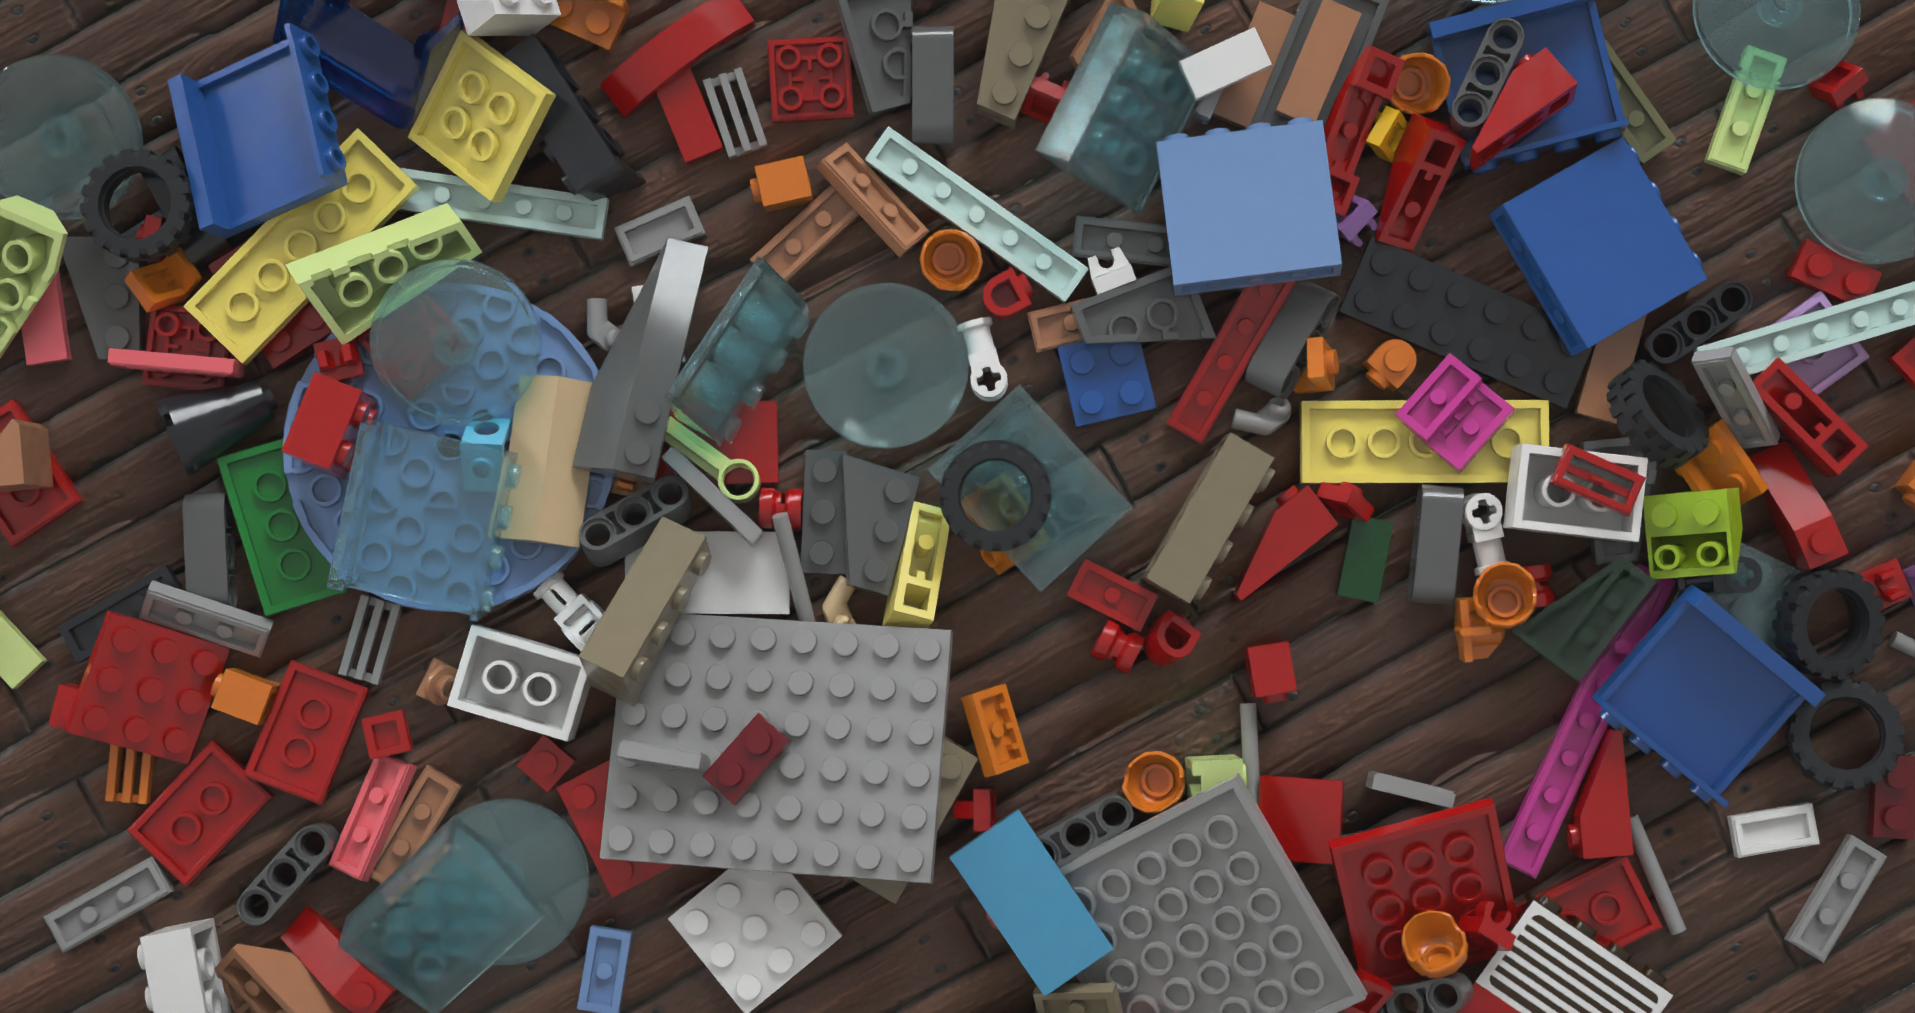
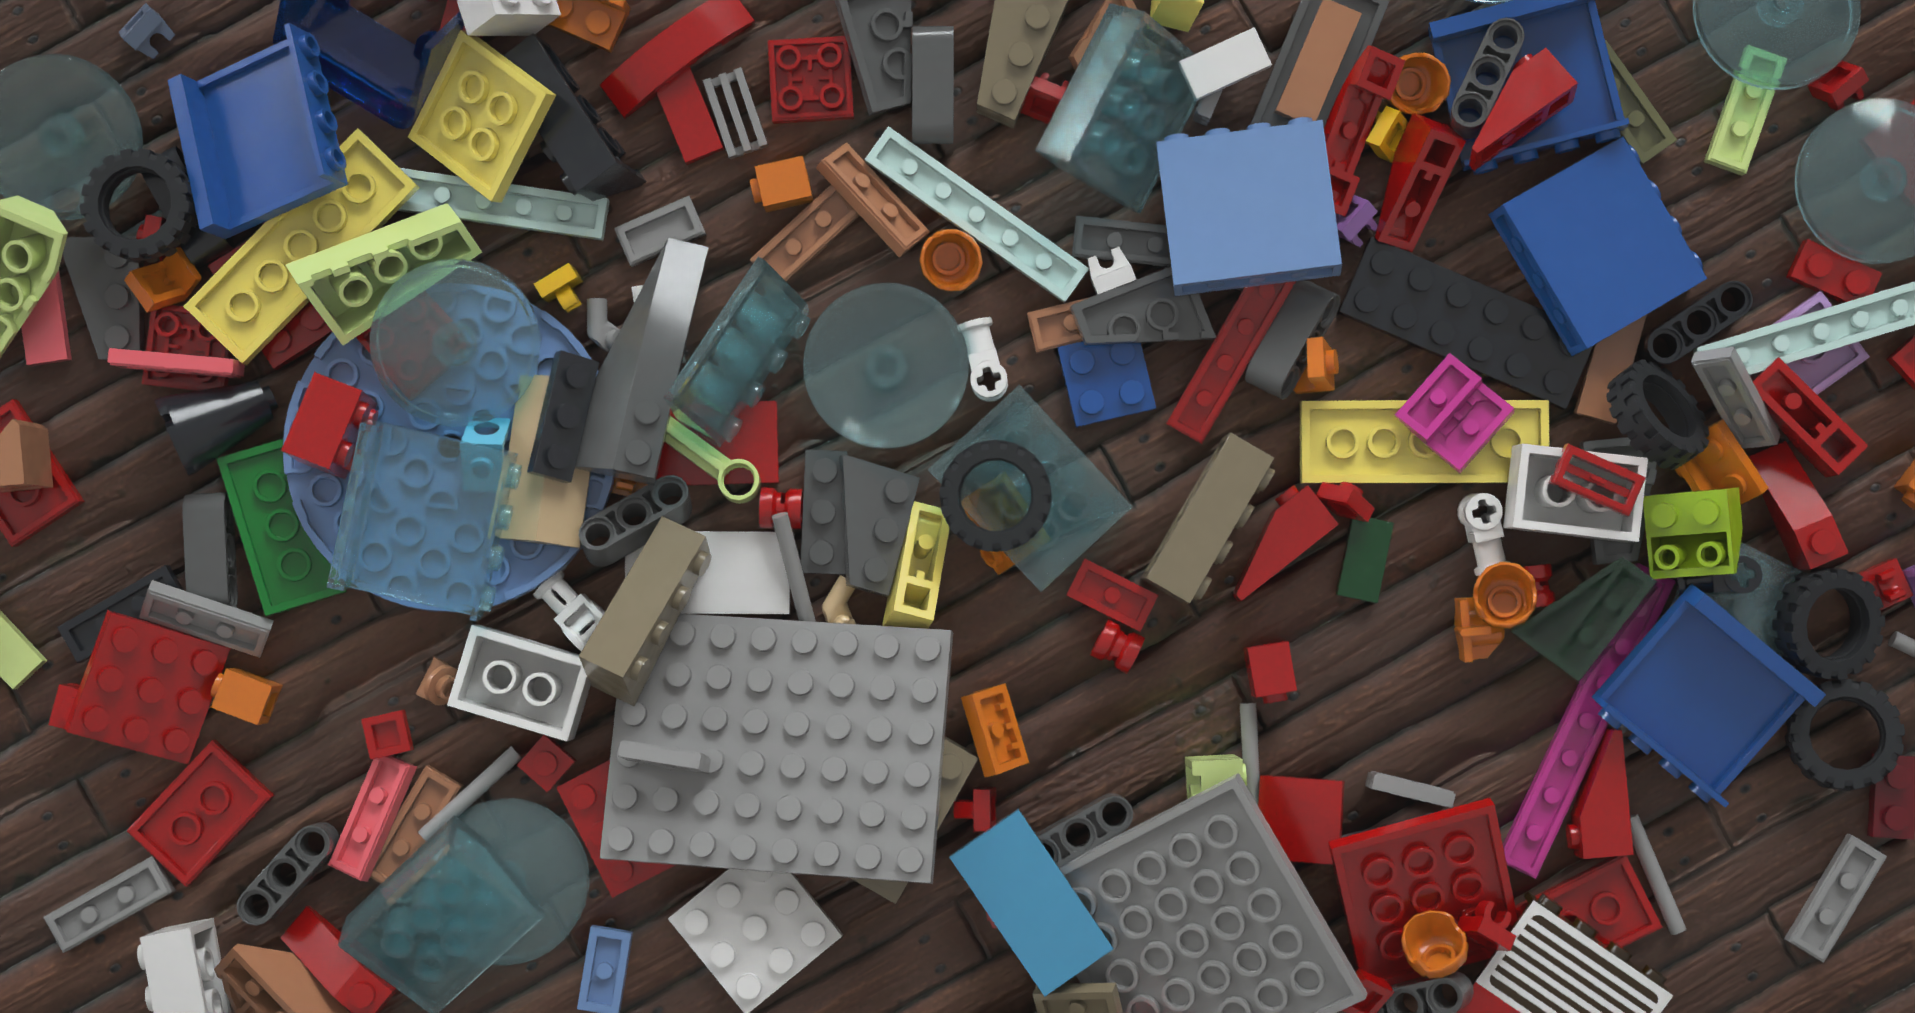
(114, 776): orange tile -> none
(142, 27): none -> sand blue tile
(306, 732): red tile -> none
(339, 360): red tile -> none
(355, 635): light grey tile -> none
(471, 792): none -> light grey bar
(559, 286): none -> yellow tile
(563, 417): none -> black plate
(712, 496): light grey tile -> none
(746, 759): dark red plate -> none
(1007, 295): red plate -> none
(1154, 782): orange hair -> none
(1170, 639): red plate -> none
(1239, 101): nougat tile -> none
(1266, 420): light grey arm -> none
(1390, 364): orange plate -> none
(1435, 544): dark grey beam -> none
(1773, 830): white tile -> none

